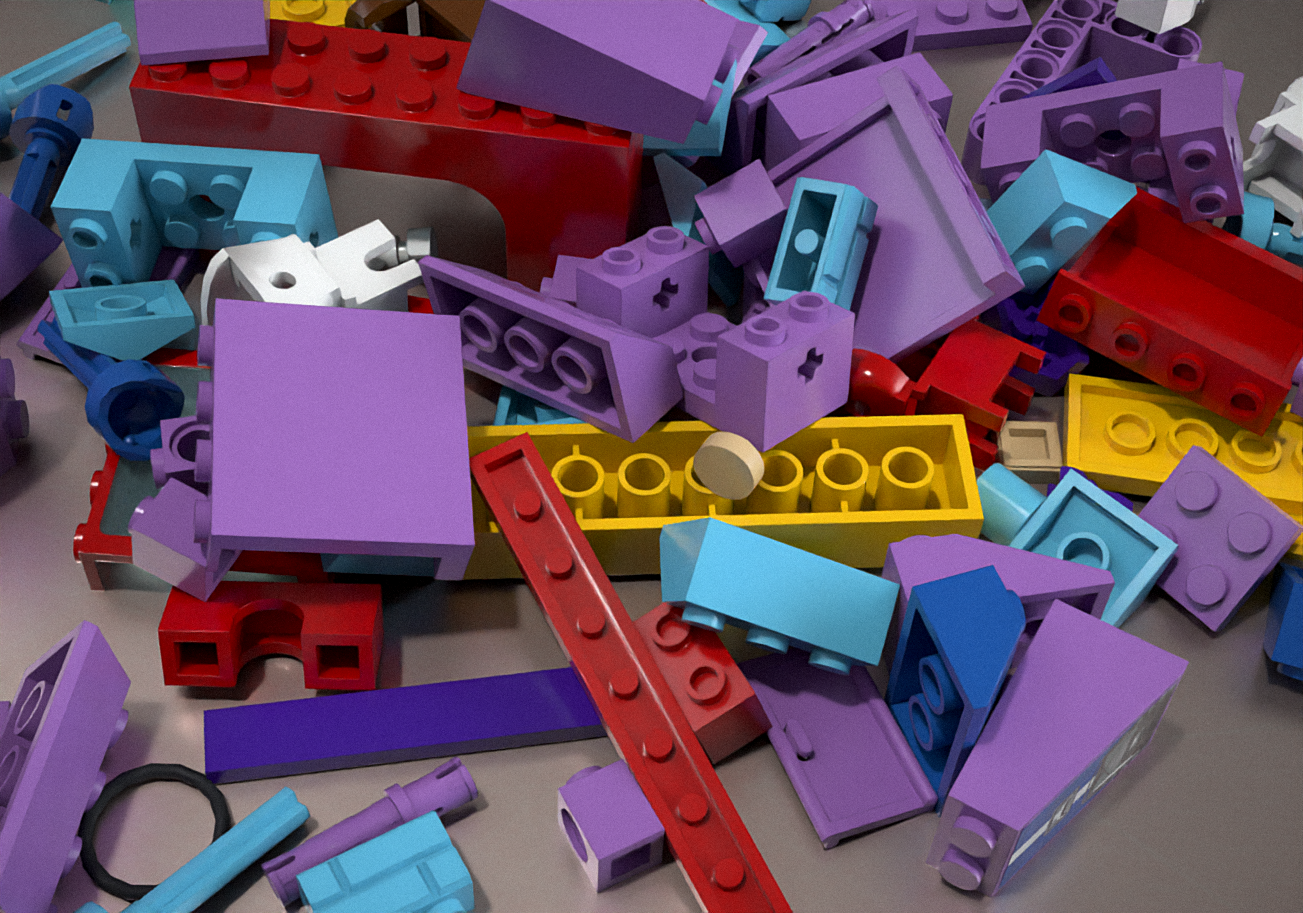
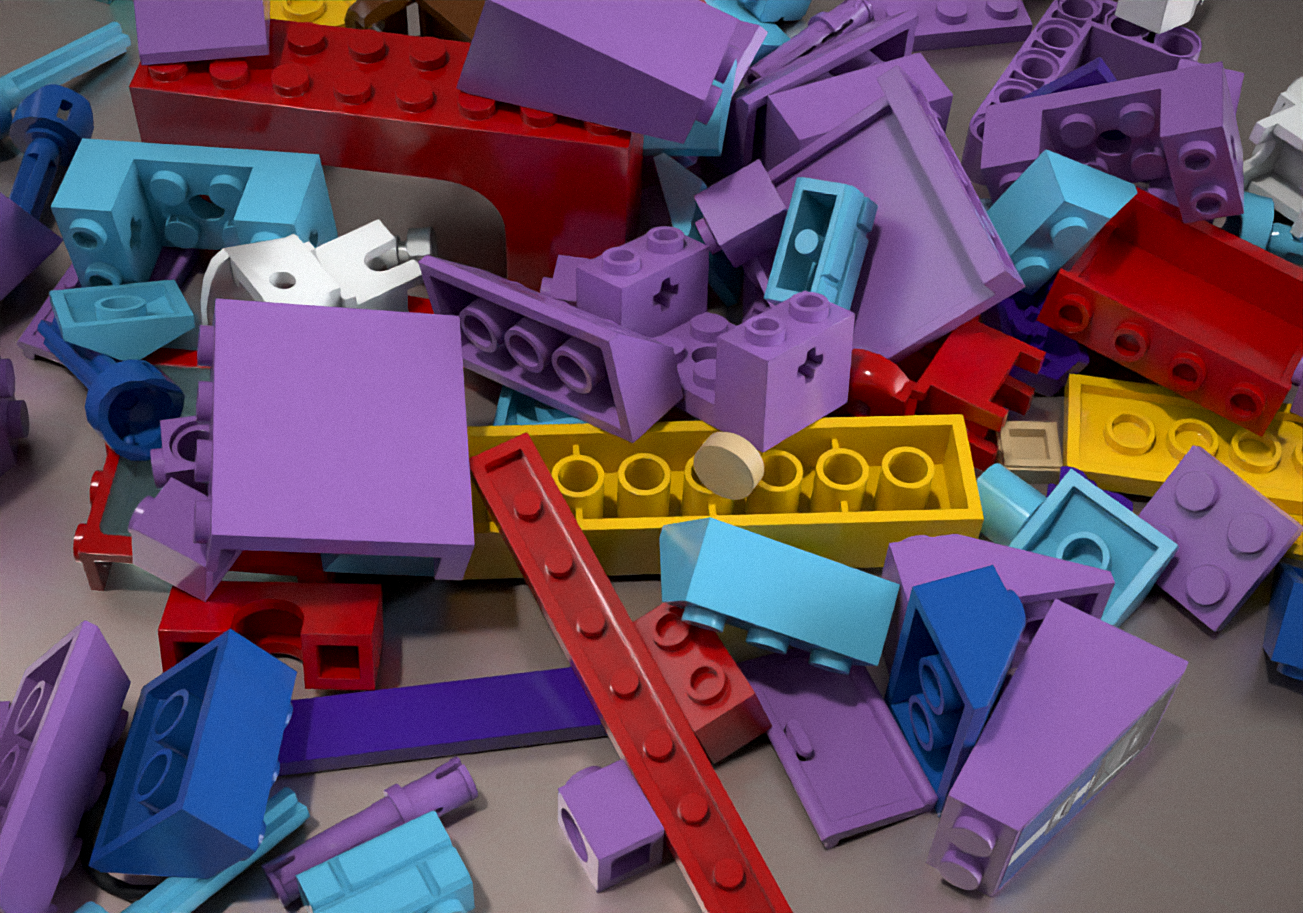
(198, 764): none -> blue slope

